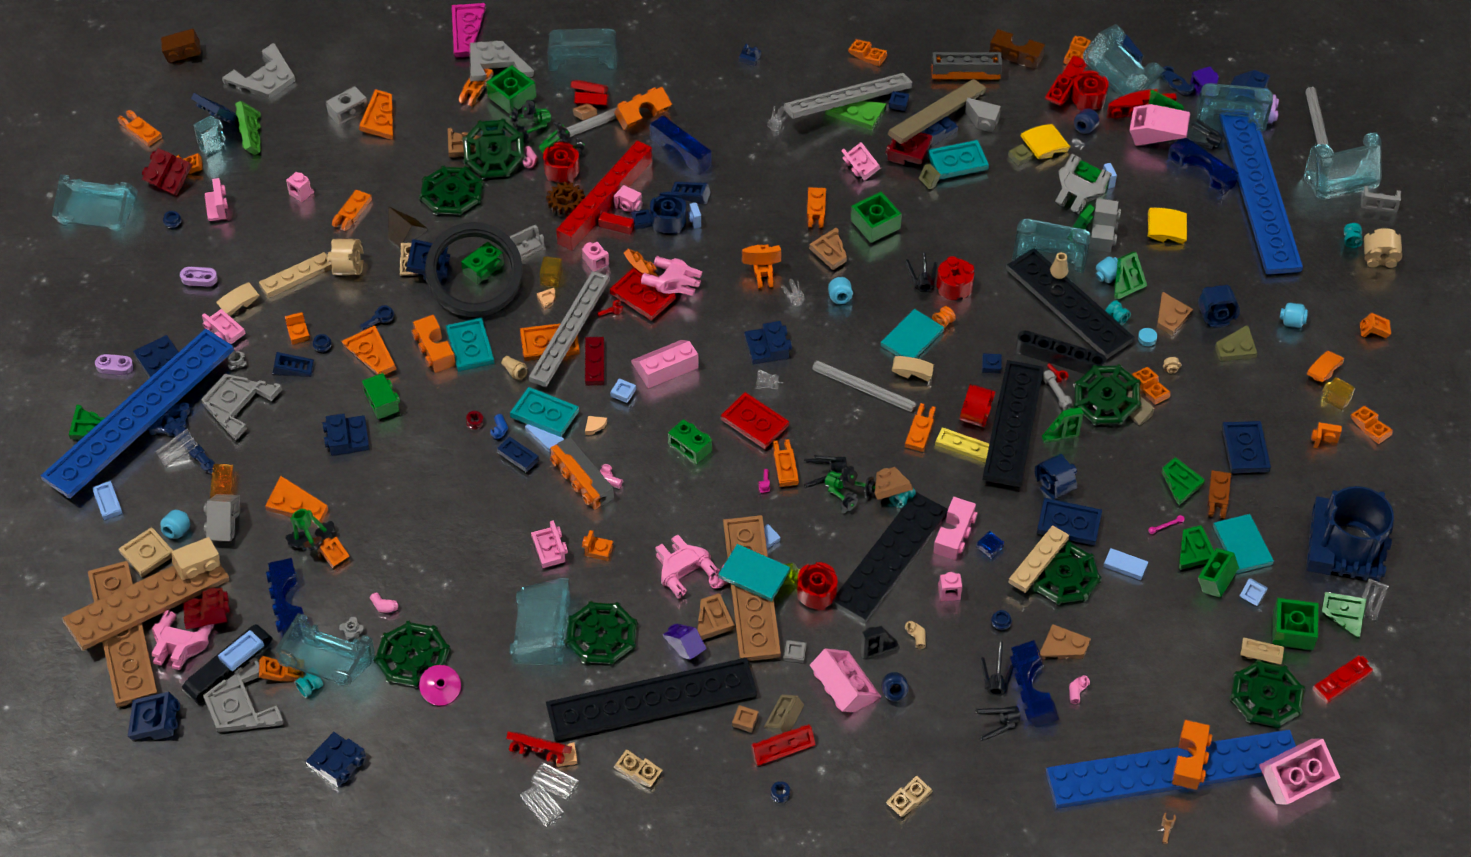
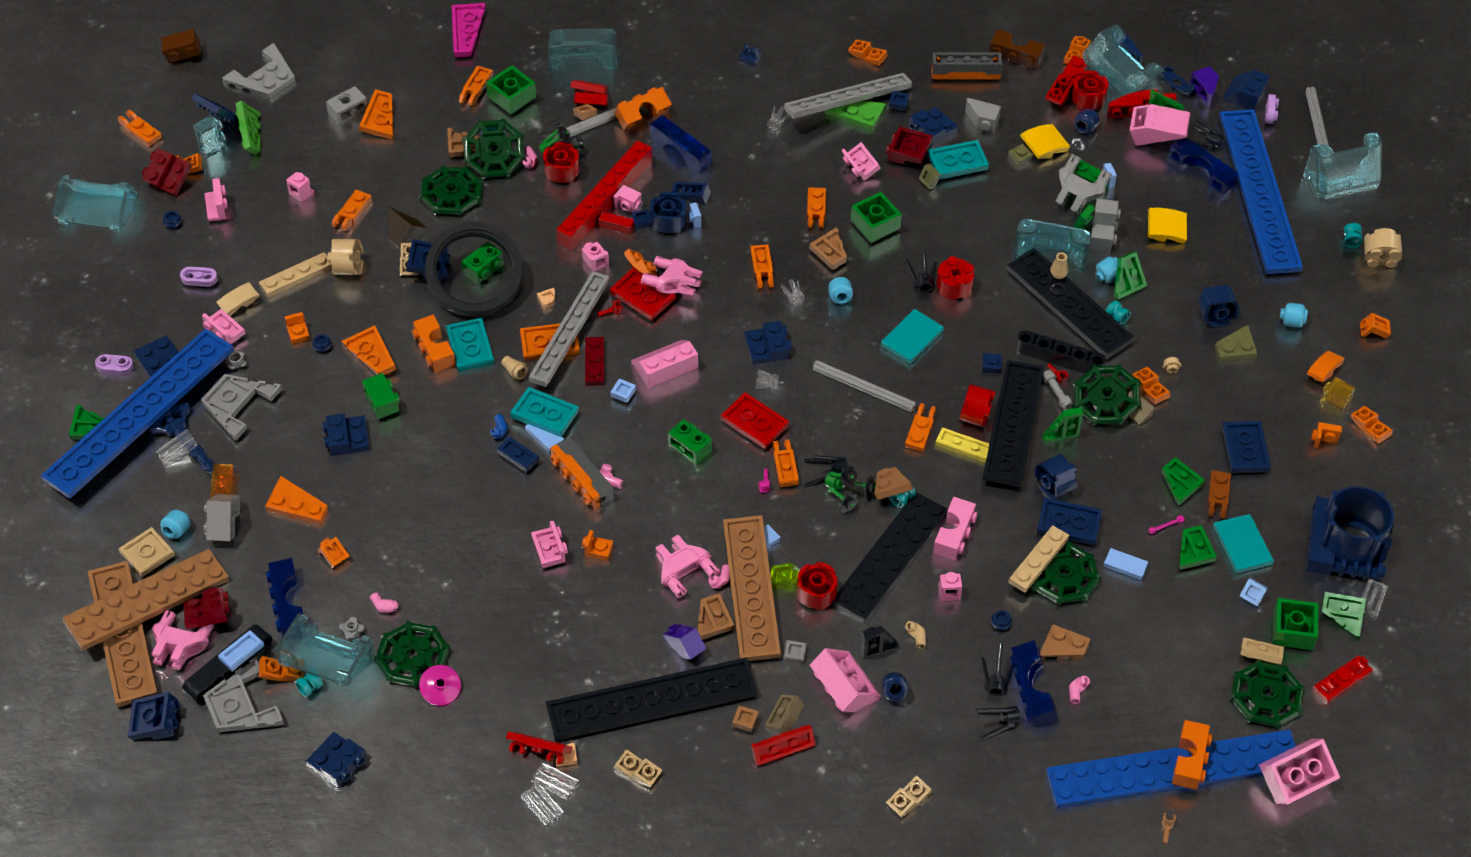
(107, 500): light blue tile -> none
(195, 558): tan brick -> none
(293, 360): dark blue slope -> none
(302, 520): plant -> none
(383, 314): dark blue plate -> none
(474, 425): dark red bush -> none
(494, 55): light grey wing -> none
(529, 242): light grey hinge -> none
(539, 116): plant -> none
(541, 623): clear light blue windscreen -> none
(551, 271): clear yellow brick -> none
(564, 198): reddish brown gear -> none
(595, 424): light nougat tile -> none
(601, 622): dark green plate -> none
(754, 572): teal tile -> none
(756, 256): orange slope -> none
(783, 797): dark blue bush -> none
(907, 365): tan slope -> none
(936, 111): dark tan tile -> none
(944, 317): orange wheel -> none
(990, 544): clear blue plate -> none
(1147, 337): medium azure tile -> none
(1172, 314): medium nougat wing -> none
(1218, 572): green brick -> none
(1234, 101): clear light blue windscreen -> none
(1380, 201): light grey hinge -> none

